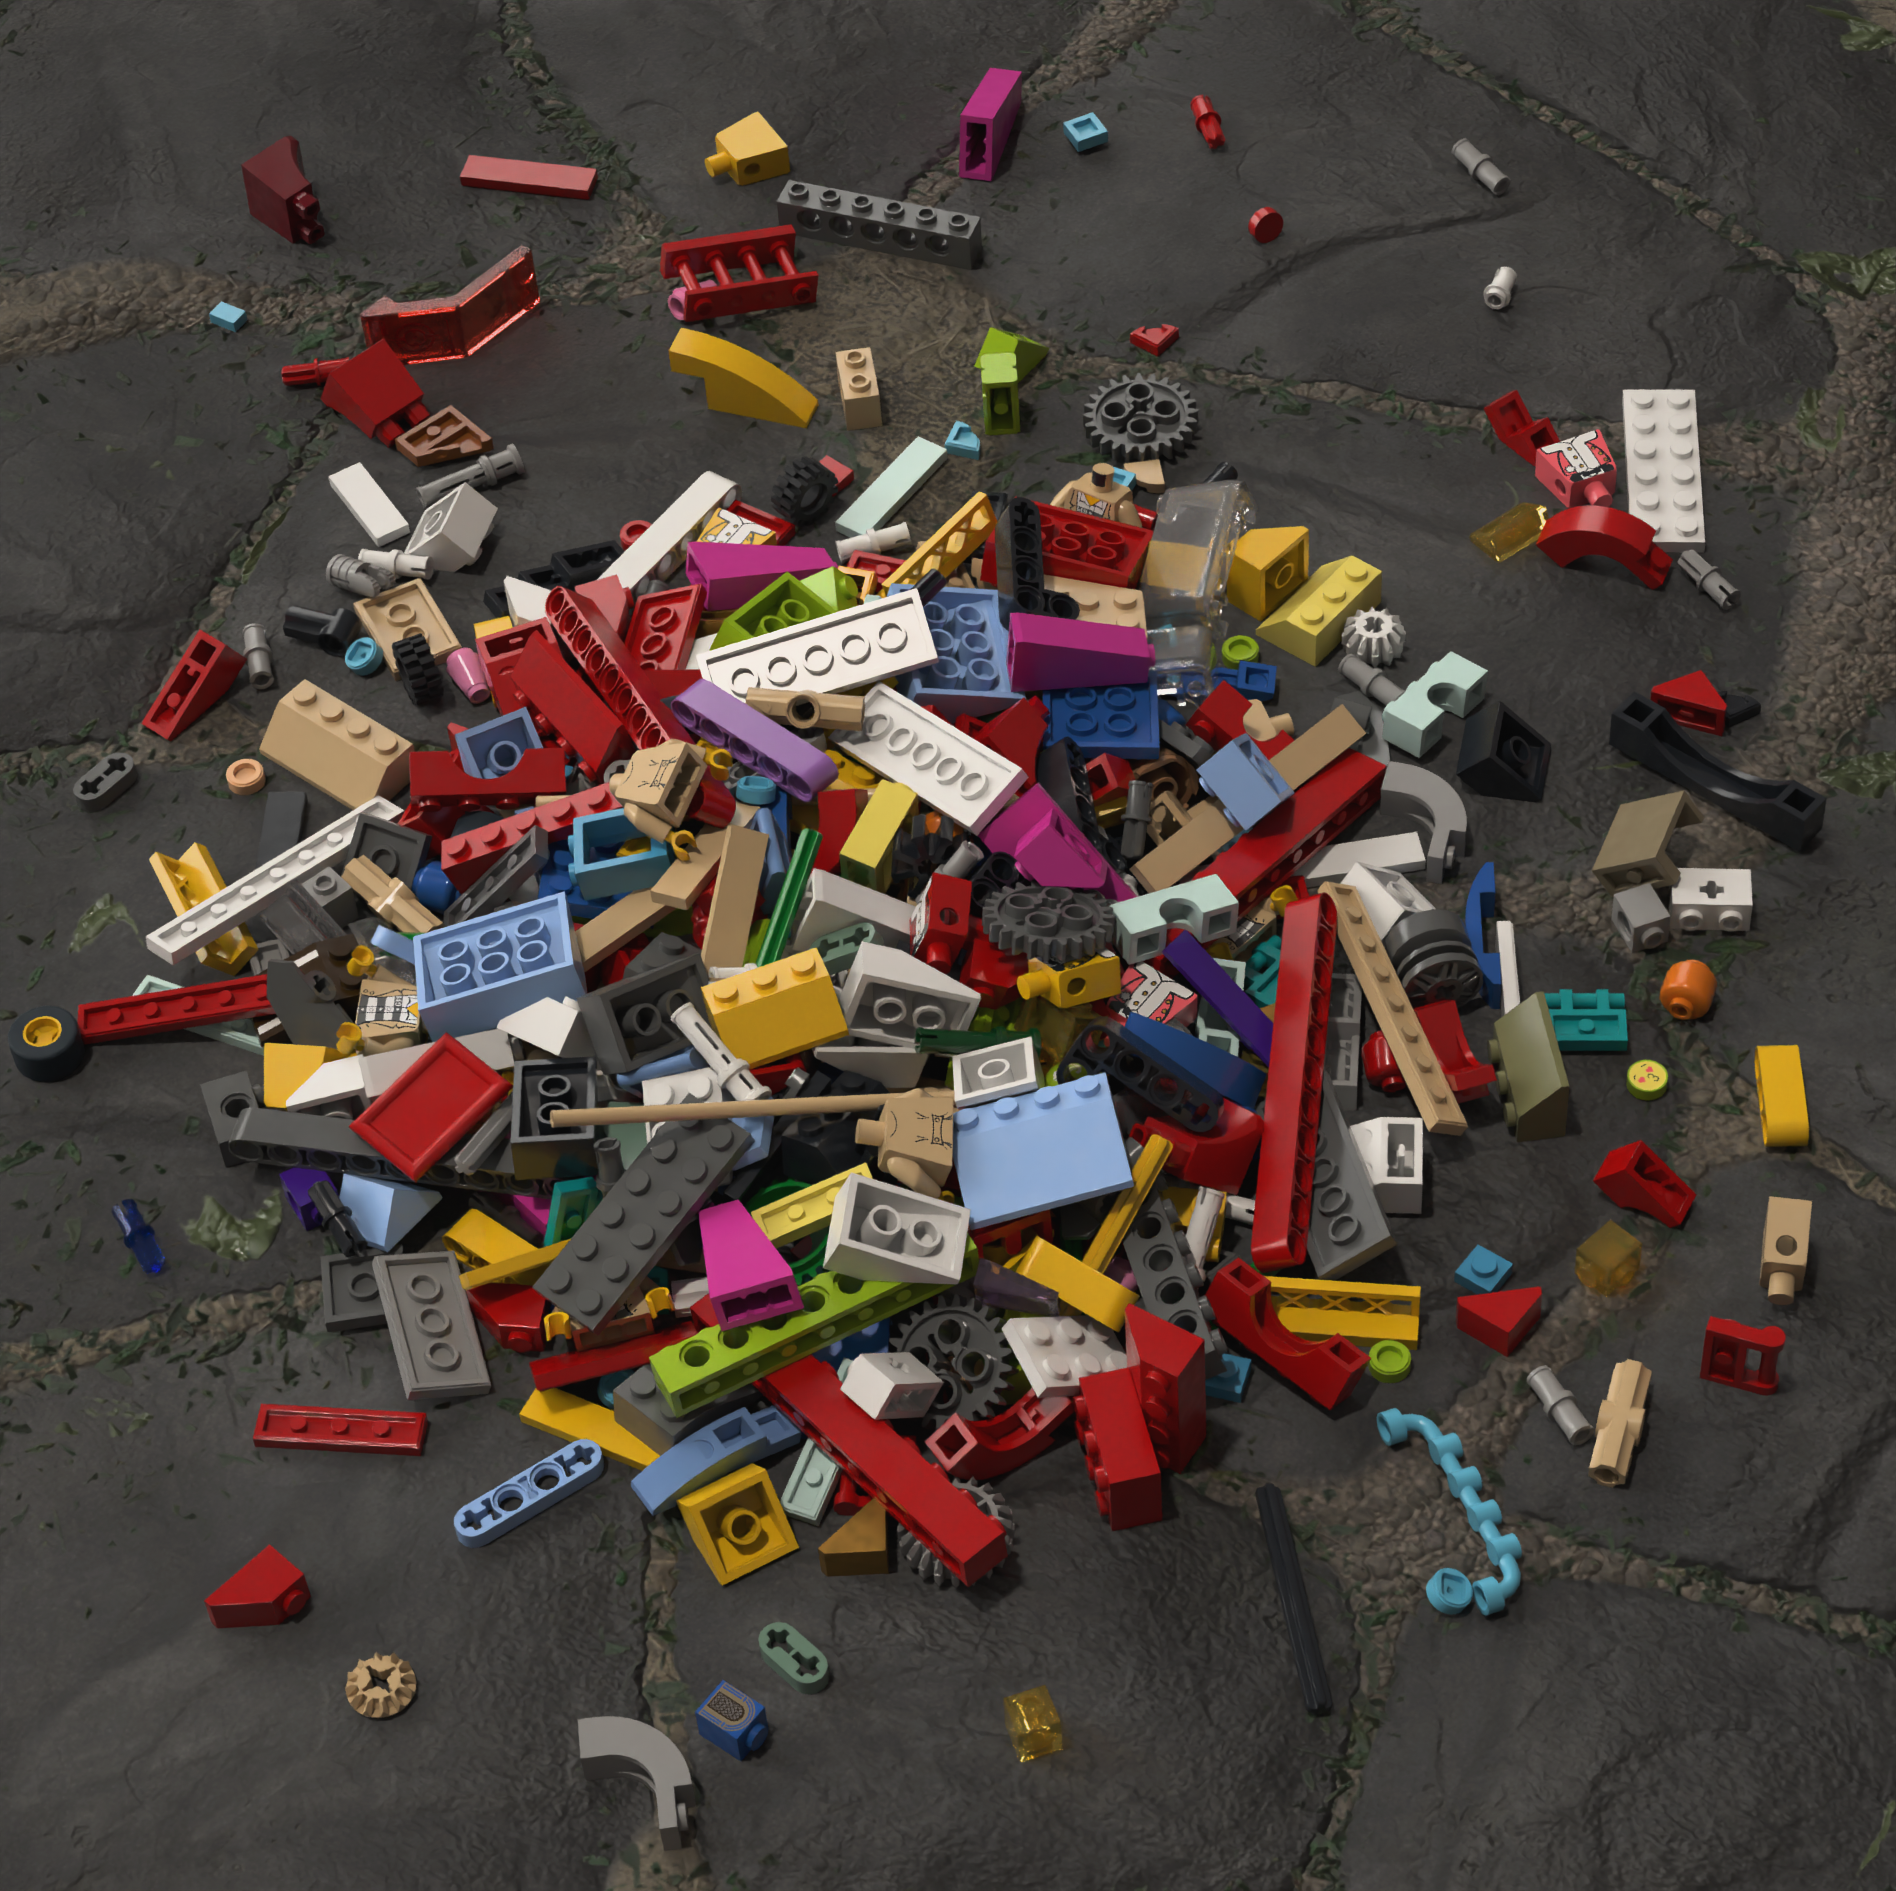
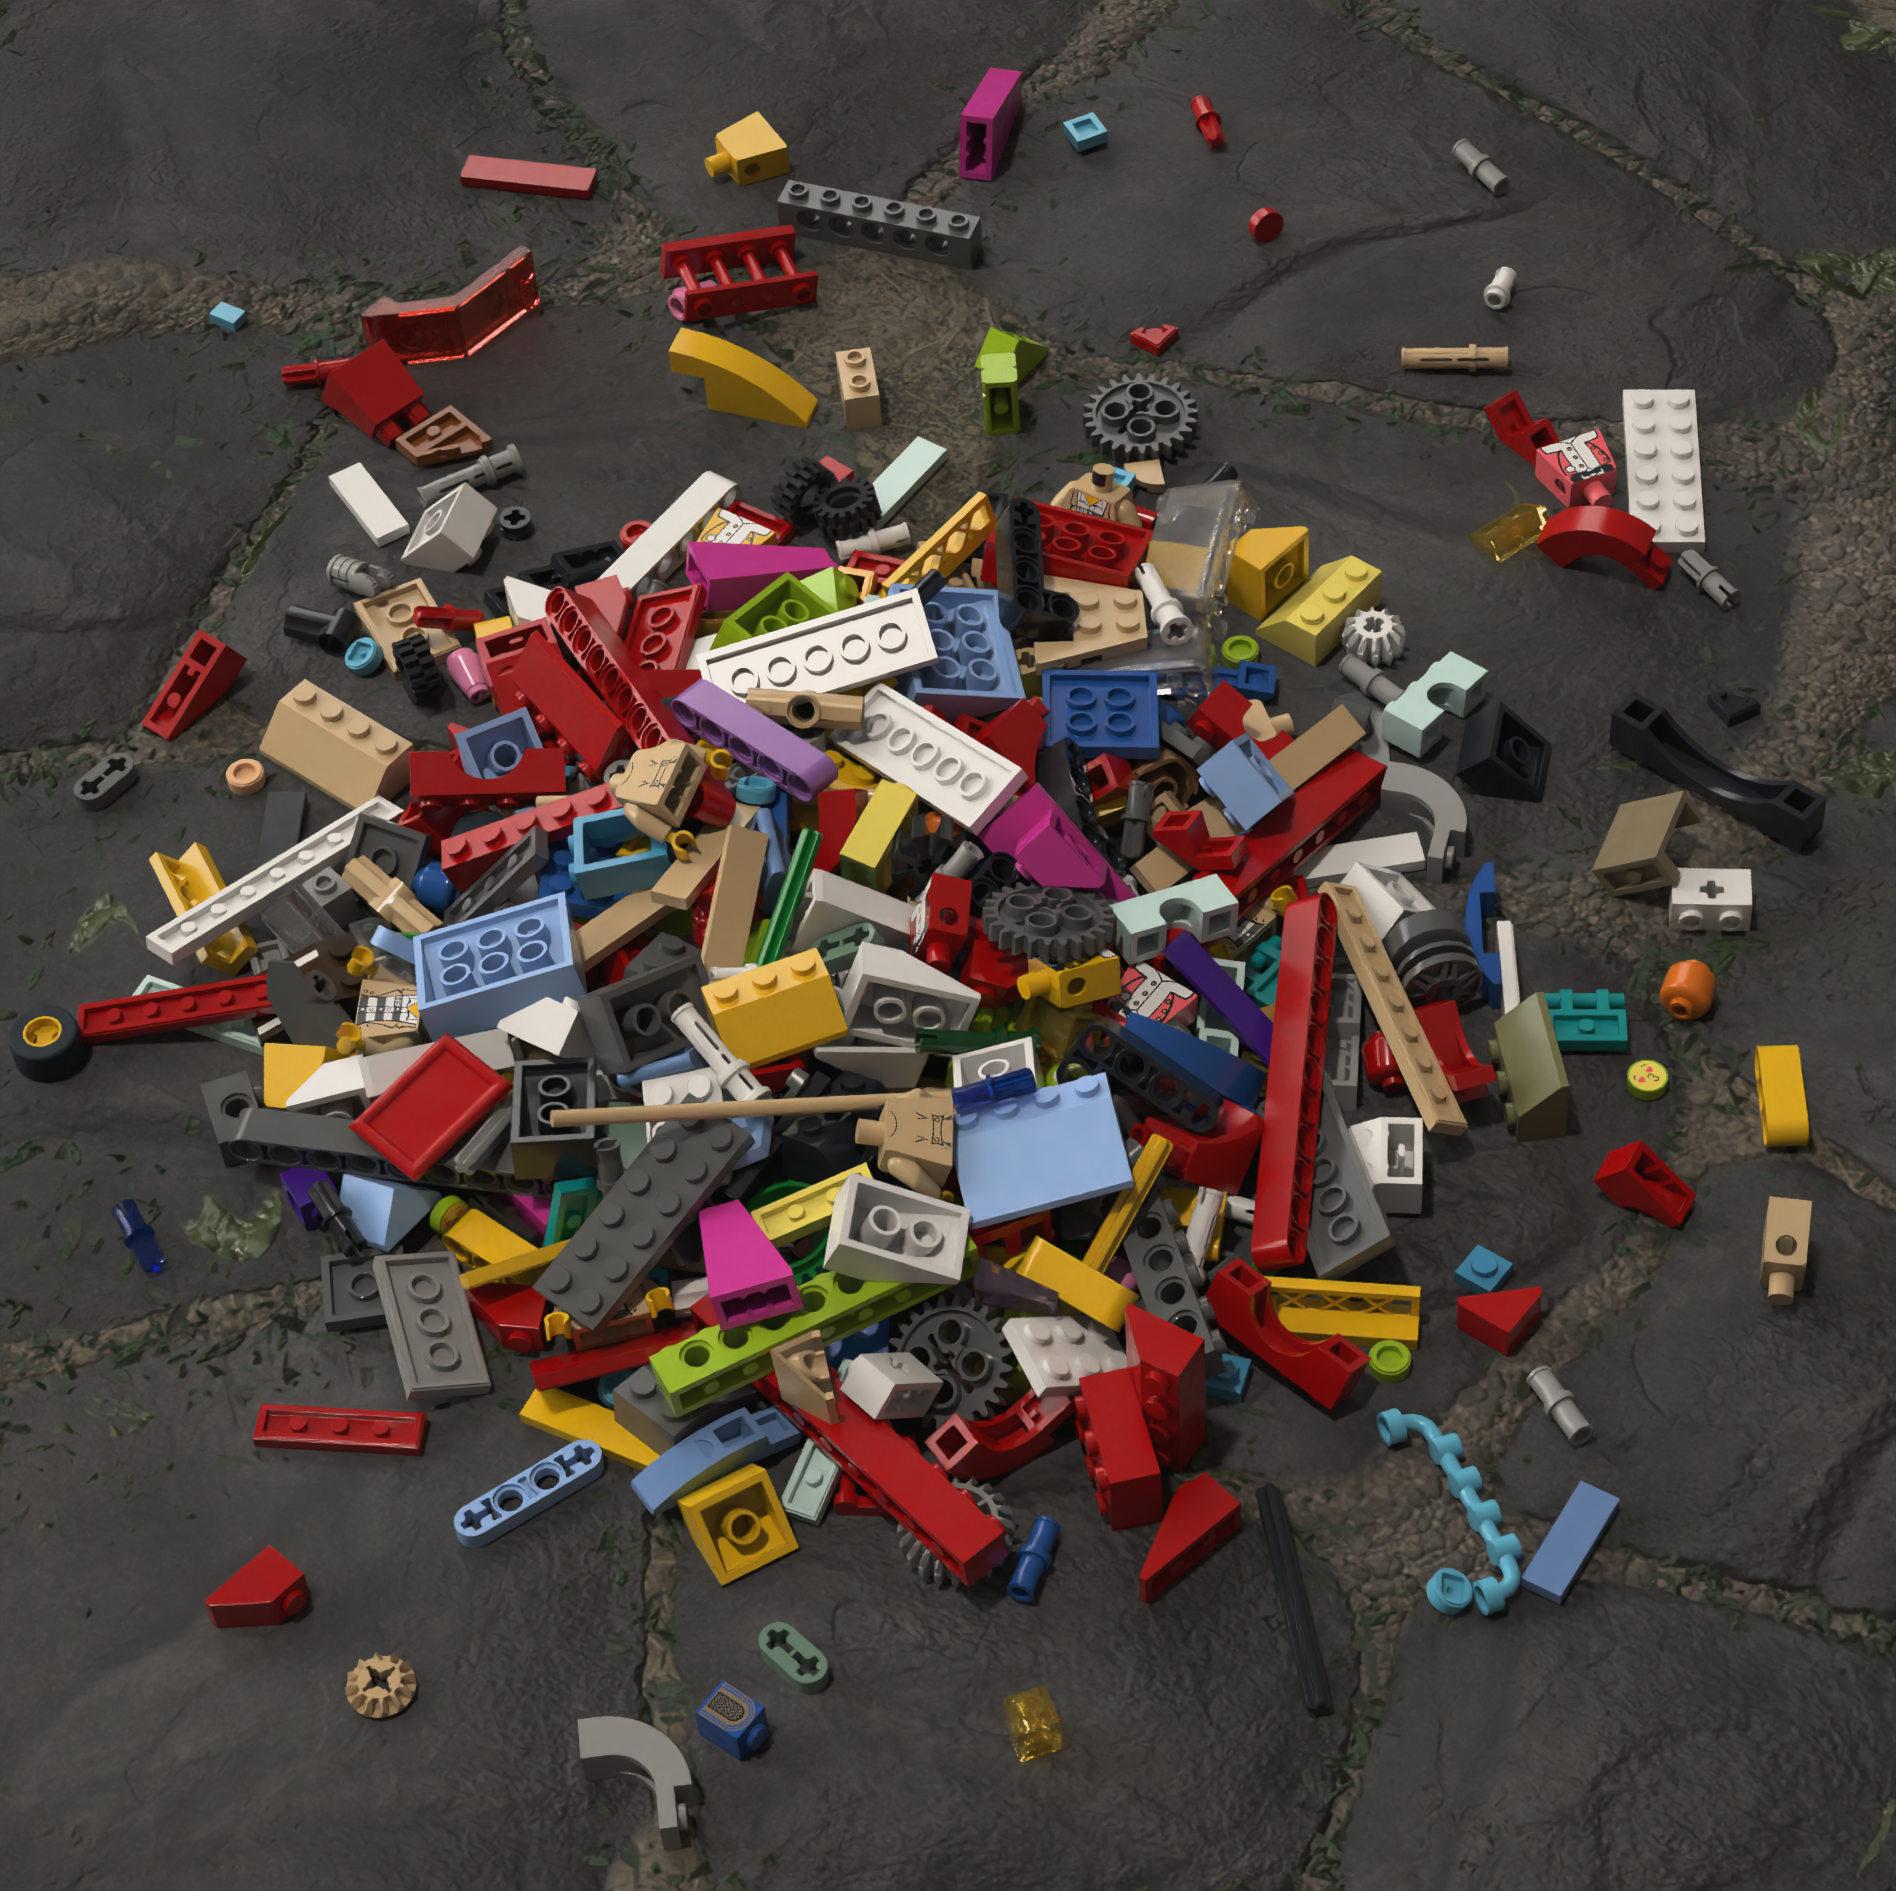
(258, 656): light grey pin -> none
(281, 193): dark red hips -> none
(399, 563): white pin -> none
(446, 618): none -> red axle
(447, 1213): none -> tile
(523, 519): none -> black bush
(805, 1376): none -> tan slope
(846, 508): none -> black tyre
(858, 1545): pearl gold slope -> none
(963, 442): medium azure tile -> none
(993, 1090): none -> clear blue axle
(1033, 1559): none -> blue pin
(1074, 653): dark pink slope -> none
(1166, 612): none -> white pin
(1189, 838): none -> red slope
(1193, 1526): none -> red slope
(1455, 358): none -> tan pin
(1570, 1542): none -> medium blue tile
(1608, 1259): clear yellow brick -> none
(1620, 1423): tan piece -> none
(1640, 918): light grey brick -> none
(1692, 703): red slope -> none
(1728, 1350): red plate -> none

